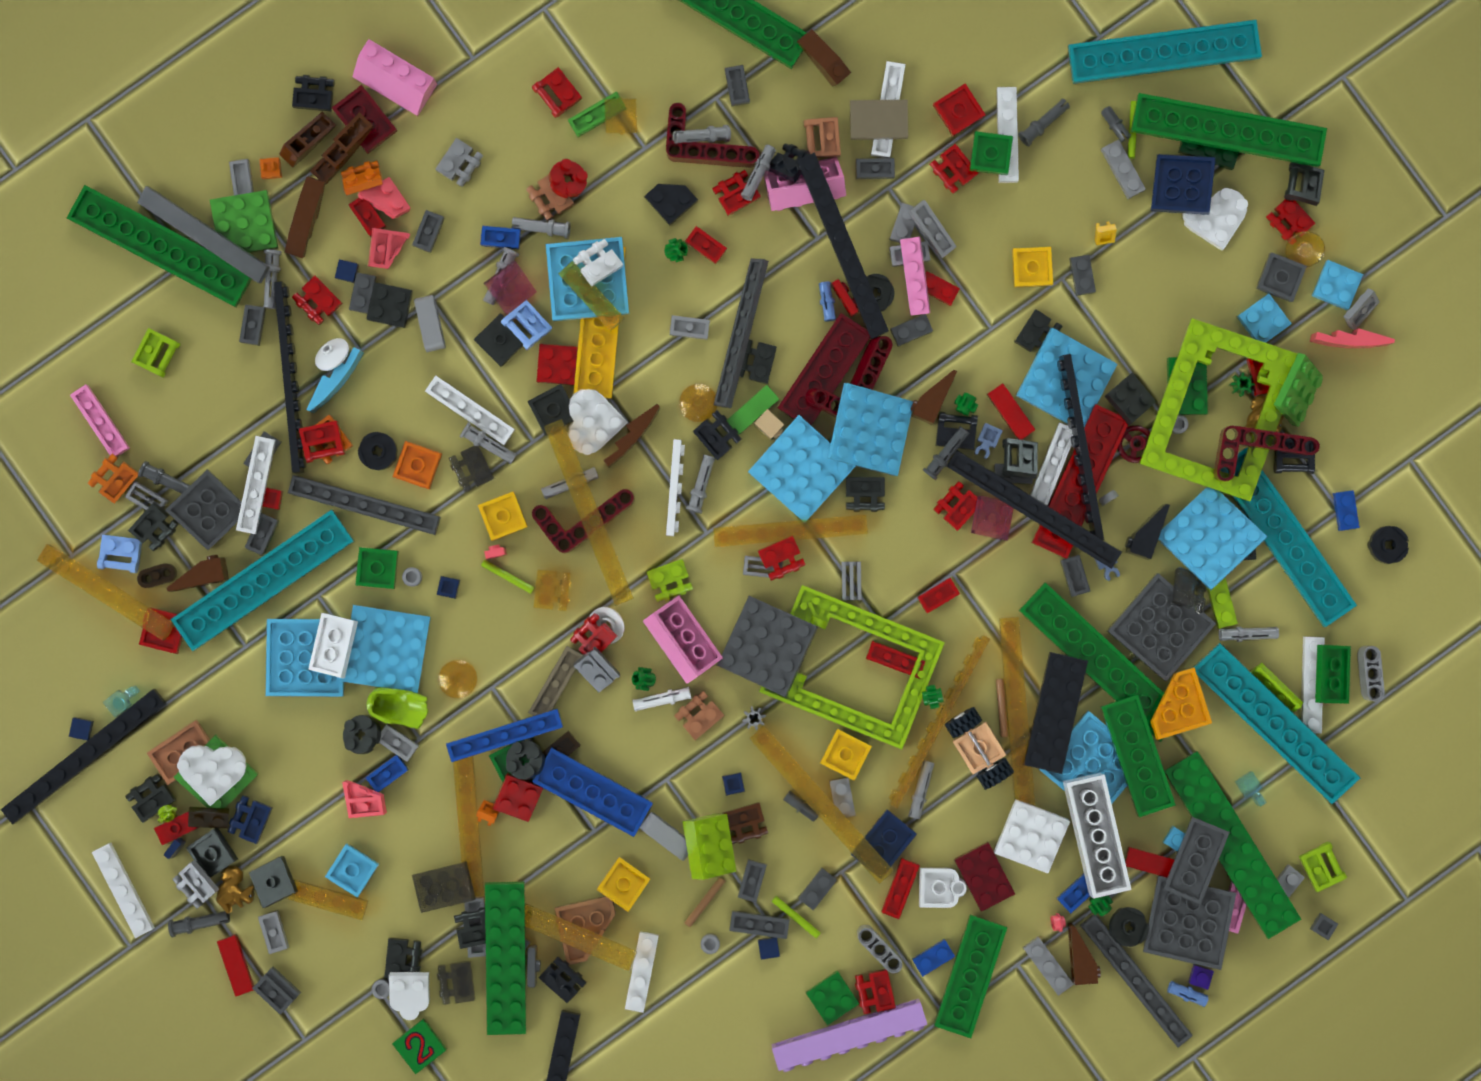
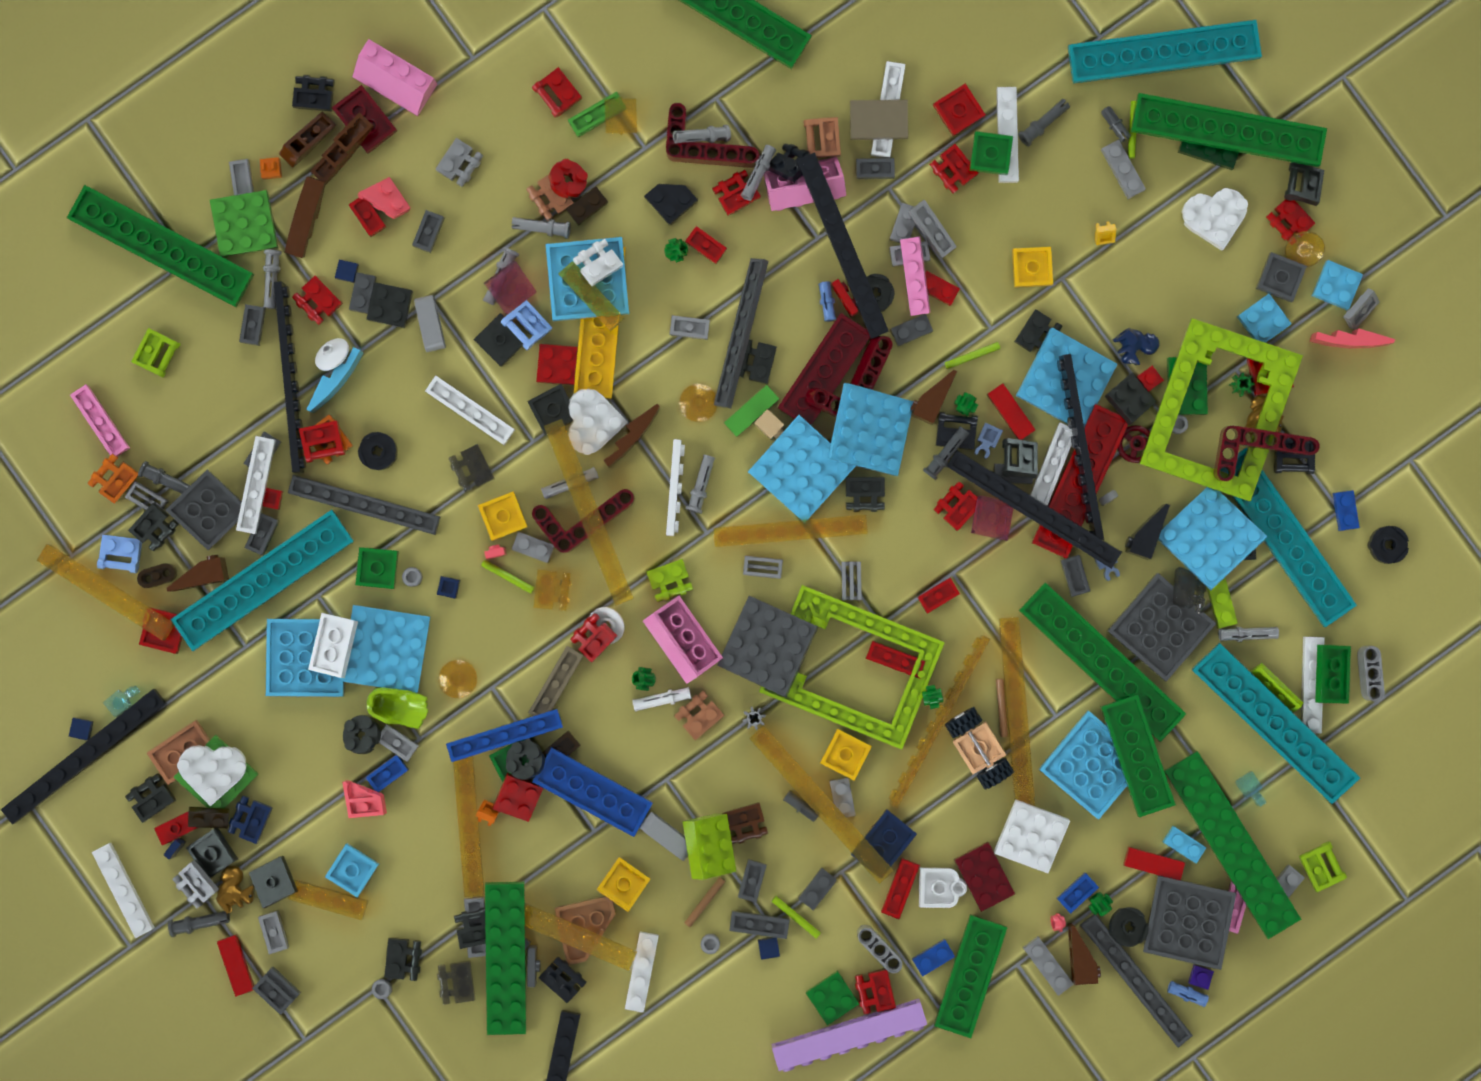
(167, 813): lime plate -> none
(203, 234): dark grey tile -> none
(361, 177): orange plate -> none
(385, 246): coral wing -> none
(409, 993): white plate -> none
(417, 465): orange tile -> none
(419, 1046): green tile -> none
(443, 887): clear smoke plate -> none
(479, 438): light grey pin -> none
(500, 237): blue plate -> none
(533, 547): none -> light grey plate
(587, 206): none -> dark brown plate
(596, 669): plate -> none
(713, 439): black plate -> none
(733, 783): dark blue tile -> none
(737, 85): dark grey plate -> none
(779, 552): red plate -> none
(824, 58): reddish brown slope -> none
(921, 790): light grey pin -> none
(972, 355): none -> lime bar
(1055, 712): black plate -> none
(1082, 275): dark grey plate -> none
(1097, 835): white brick -> none
(1133, 341): none -> dark blue animal
(1150, 378): none -> red plate
(1181, 706): light orange plate -> none
(1183, 184): dark blue plate -> none
(1196, 860): dark grey plate -> none
(1298, 390): bright green plate -> none
(1324, 926): dark grey plate -> none

